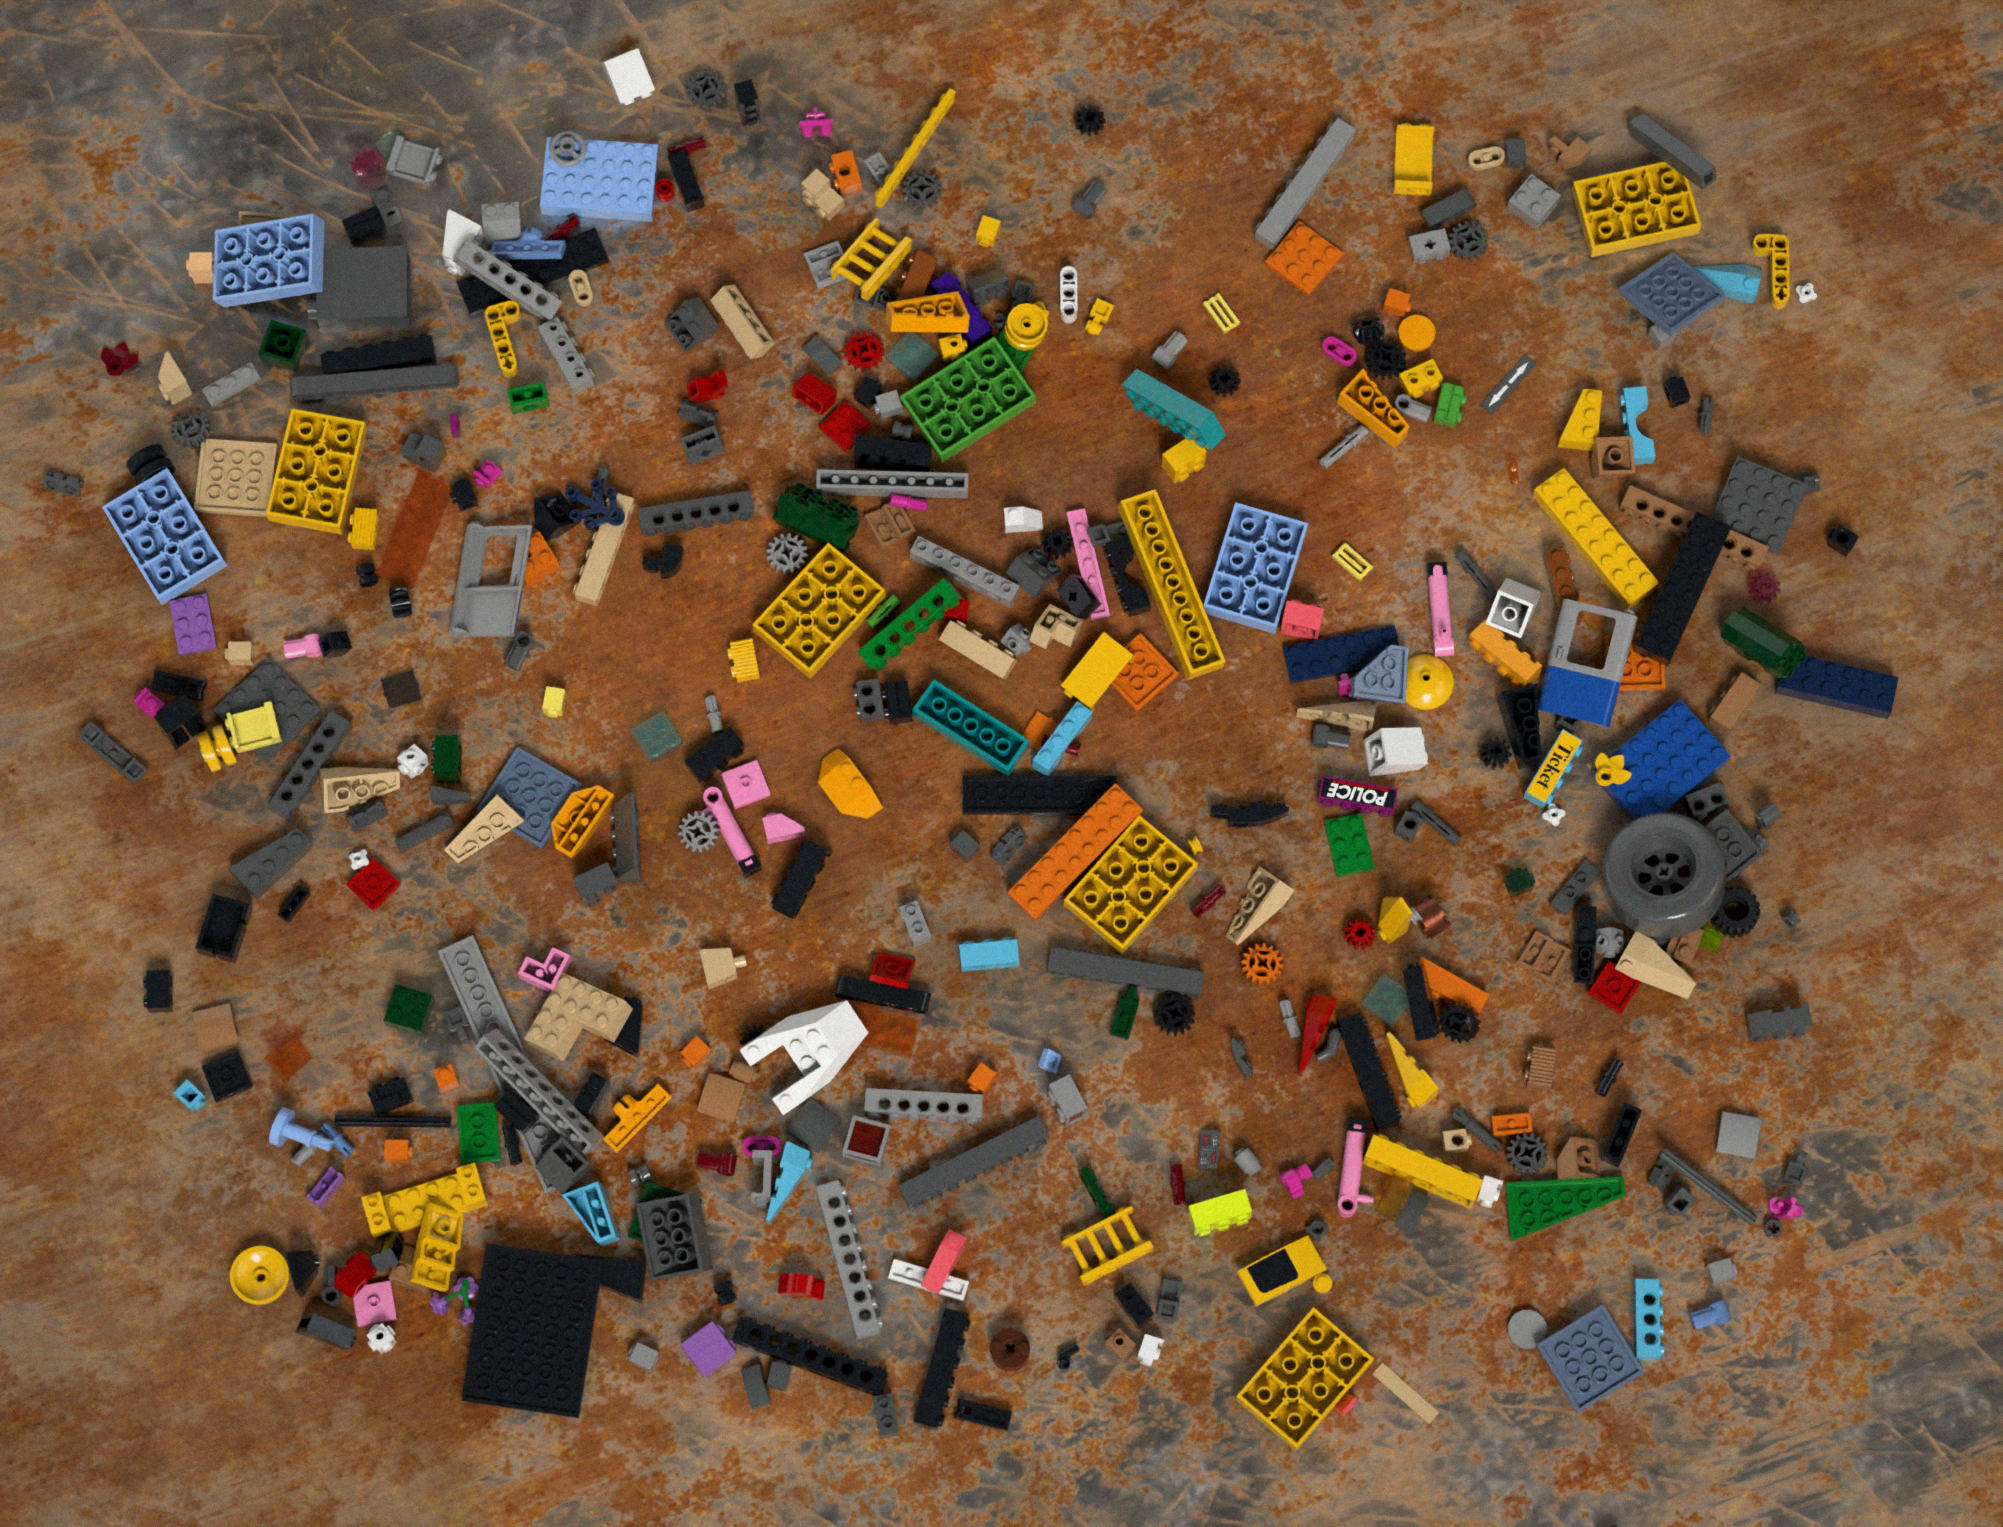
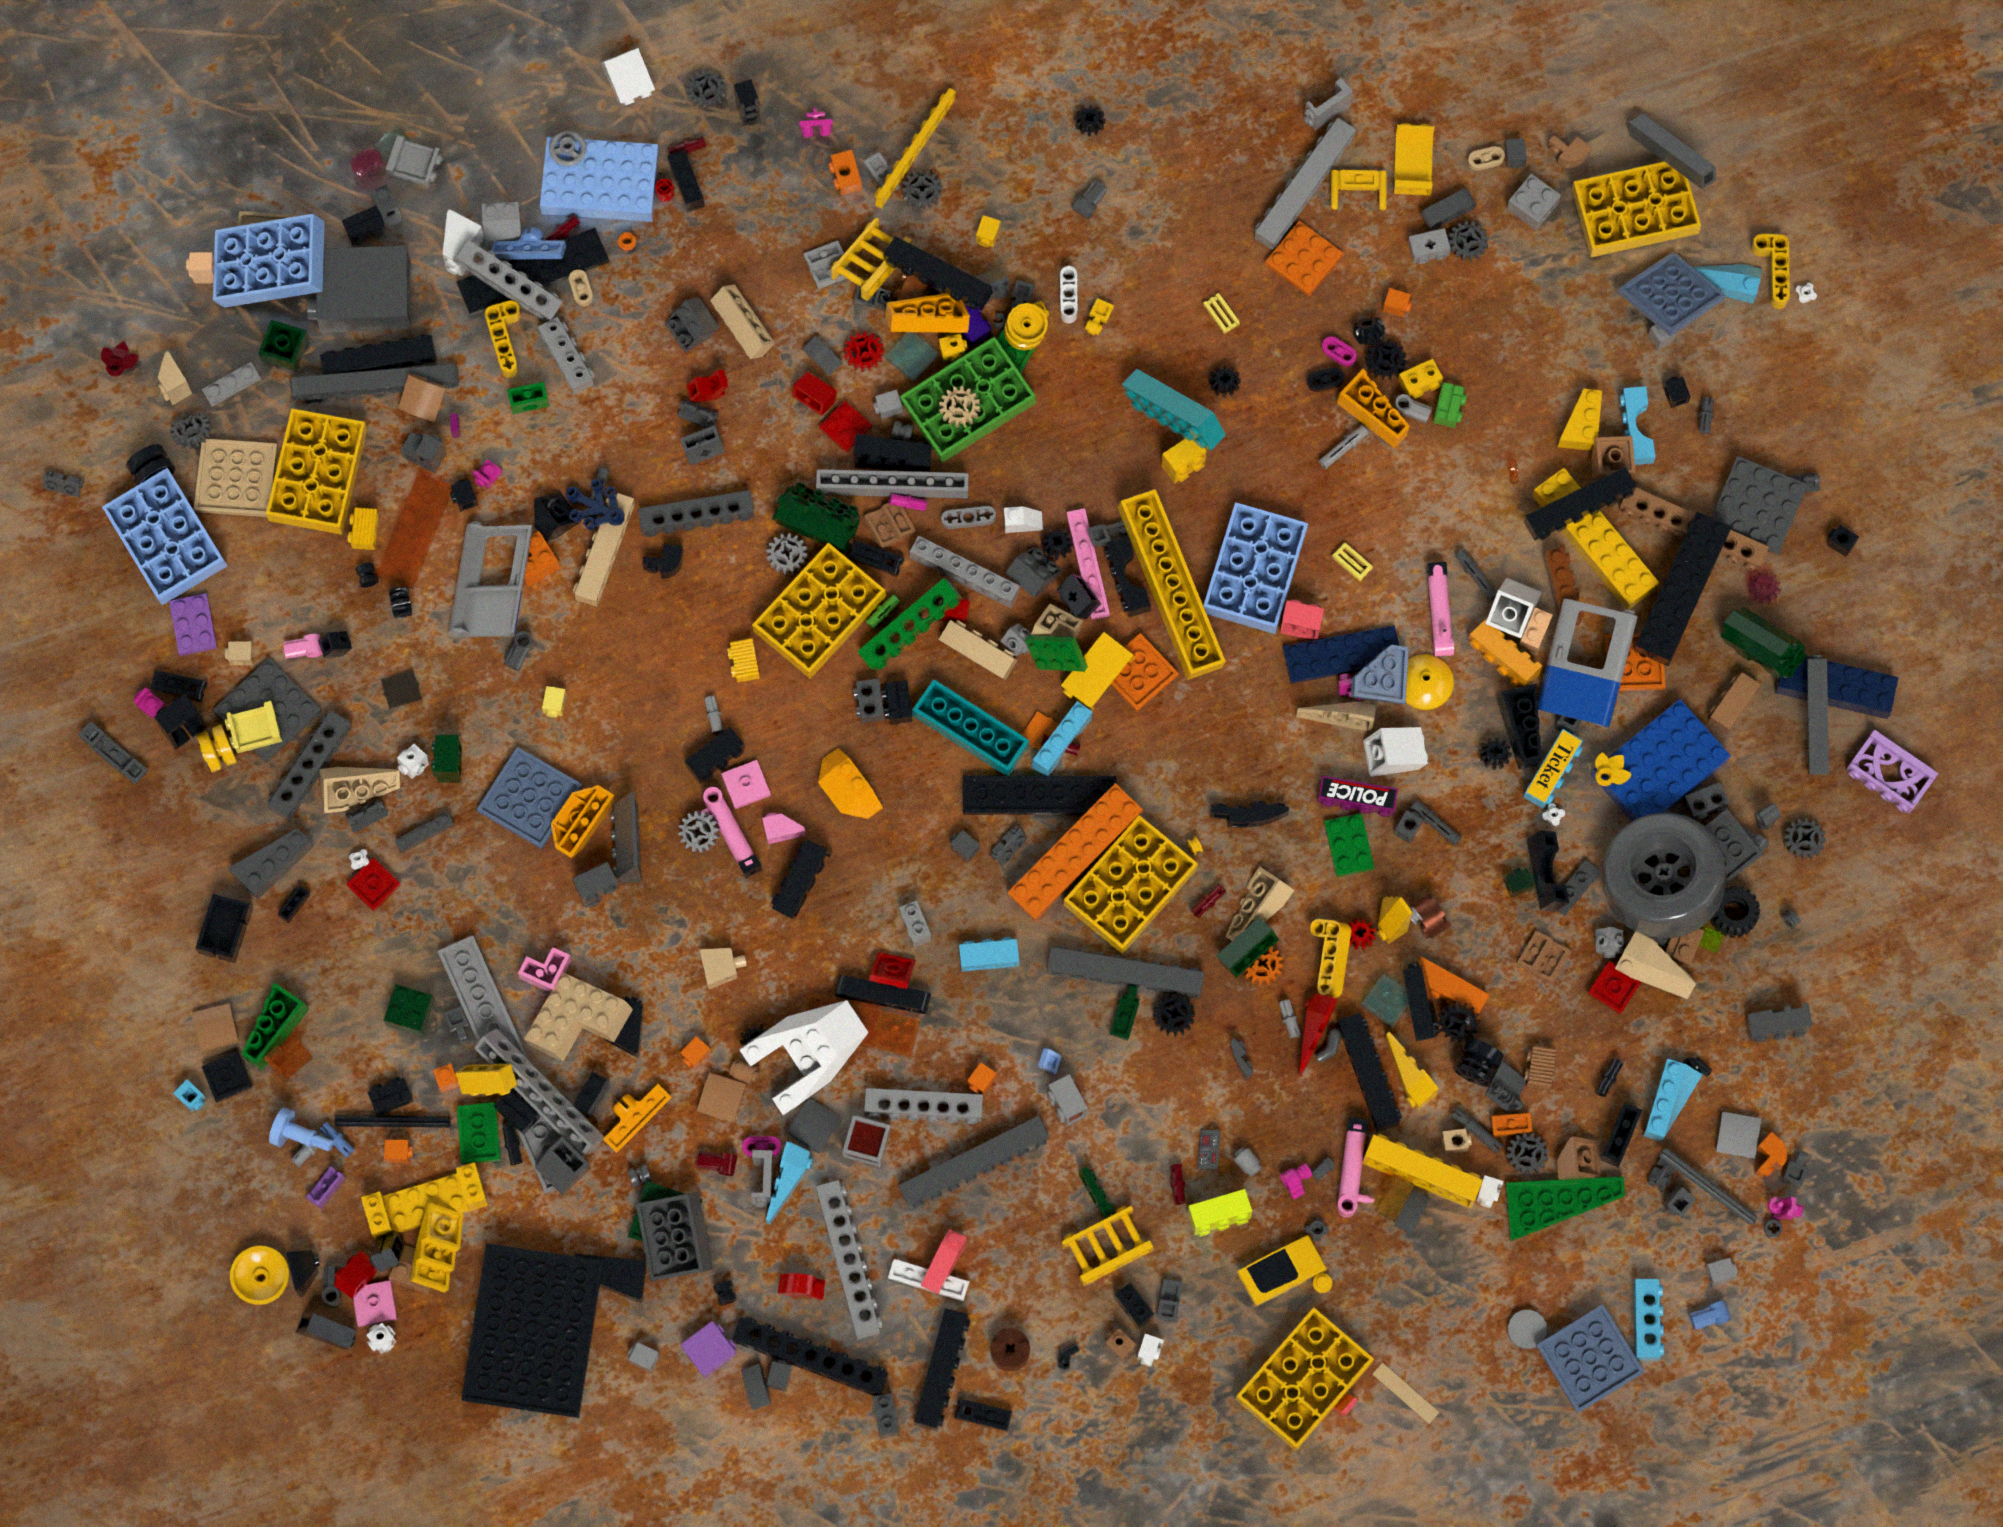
(159, 991): black brick -> none
(274, 1025): none -> green wedge
(421, 397): none -> medium nougat slope
(445, 796): dark grey slope -> none
(464, 1290): medium lavender plant -> none
(486, 1079): none -> yellow brick
(487, 826): tan wing -> none
(594, 1210): medium azure wedge -> none
(627, 236): none -> orange plate
(656, 736): clear light blue plate -> none
(819, 194): tan brick -> none
(867, 391): black brick -> none
(875, 558): none -> black plate
(937, 273): none -> black brick
(954, 515): none -> light grey beam
(964, 401): none -> tan gear
(1056, 653): none -> green plate
(1167, 354): light grey piece -> none
(1247, 947): none -> dark green brick
(1324, 378): none -> black plate
(1326, 737): dark grey piece -> none
(1331, 108): none -> light grey panel
(1332, 962): none -> yellow beam
(1359, 180): none -> yellow plate
(1416, 333): light orange tile -> none
(1478, 1061): none -> black wheel
(1506, 1088): none -> dark grey hinge
(1508, 384): dark grey sticker -> none
(1535, 631): none -> light nougat brick
(1542, 851): none -> black arch
(1579, 504): none -> black brick
(1584, 944): black slope -> none
(1671, 1095): none -> medium azure wedge
(1698, 1065): none -> black arm
(1775, 1152): none -> orange brick
(1800, 833): none -> dark grey gear
(1817, 715): none -> dark grey brick
(1886, 746): none -> lavender fence

